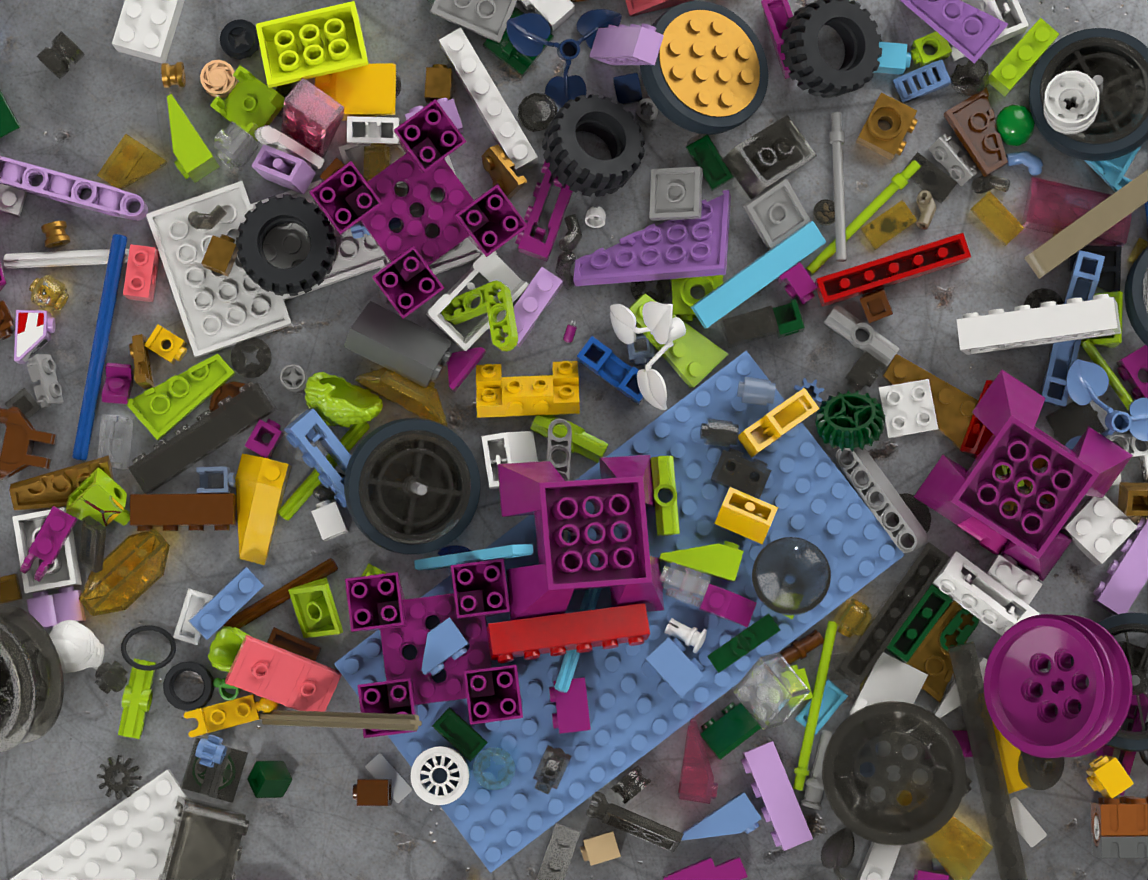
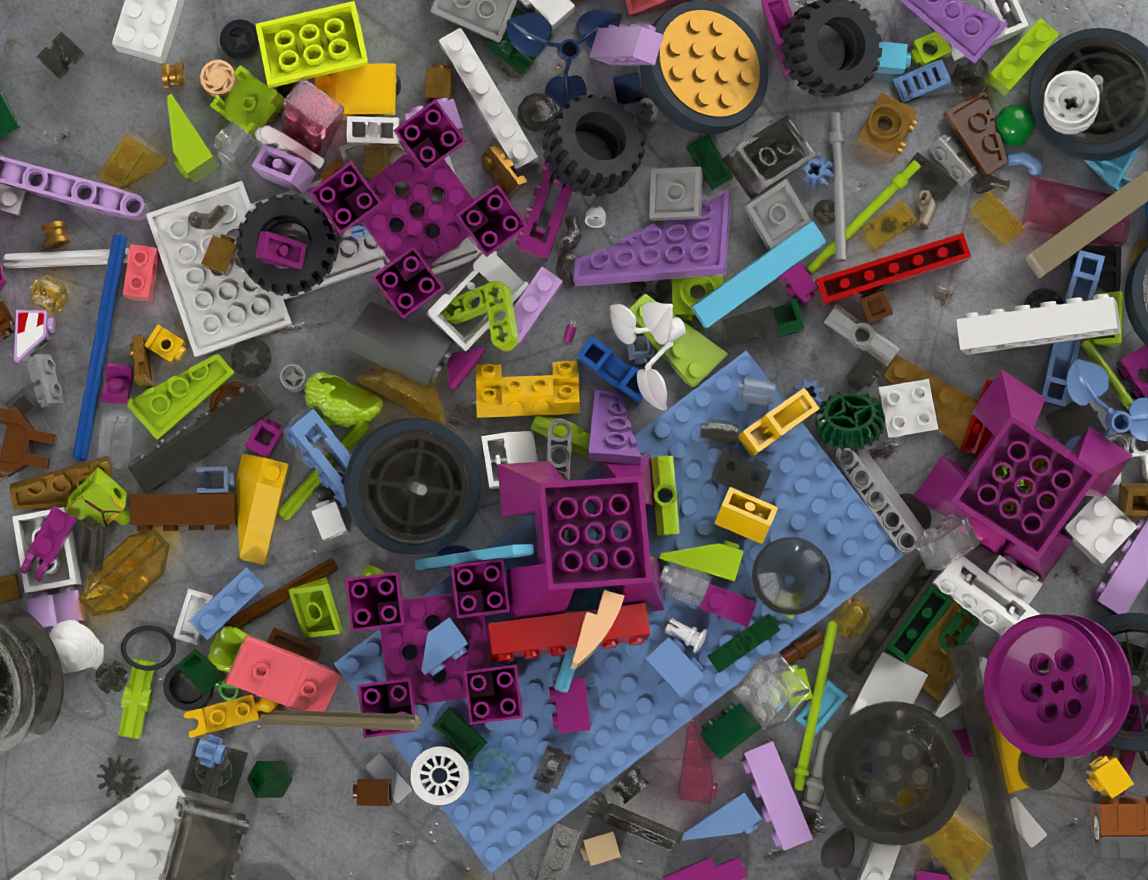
(199, 671): none -> dark green panel
(280, 250): none -> magenta slope
(596, 627): none -> light nougat slope
(611, 431): none -> medium lavender wing
(824, 170): none -> medium blue gear
(946, 542): none -> clear brick

